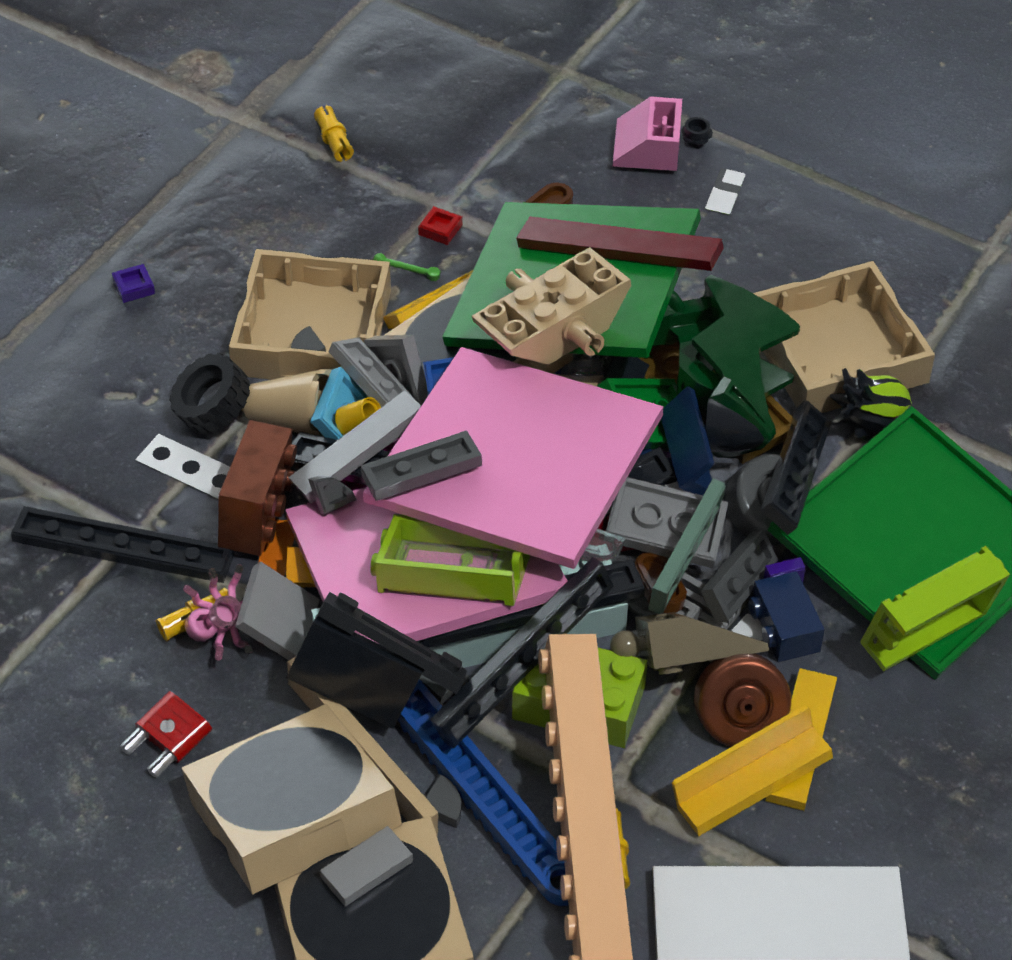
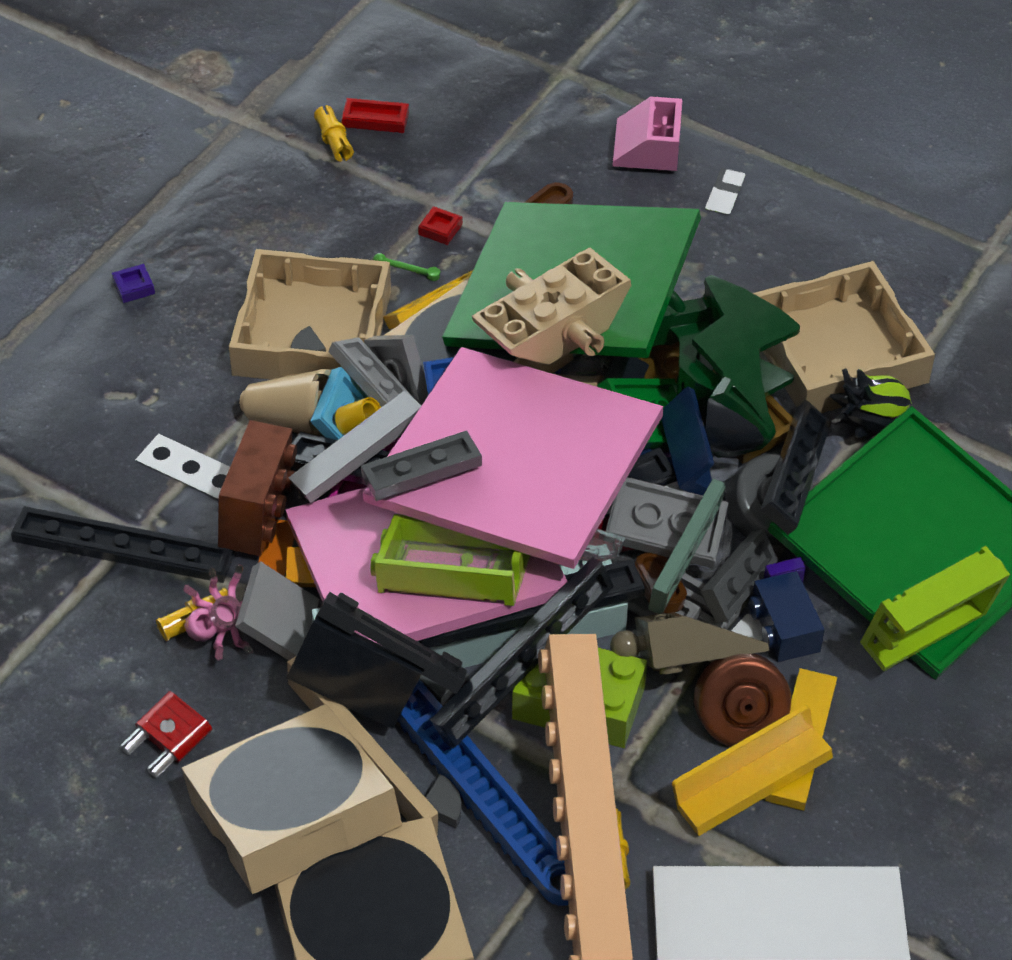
(197, 380): black tyre -> none
(330, 493): dark grey tile -> none
(366, 866): light grey tile -> none
(375, 115): none -> red tile
(621, 243): dark red tile -> none
(696, 131): black plate -> none

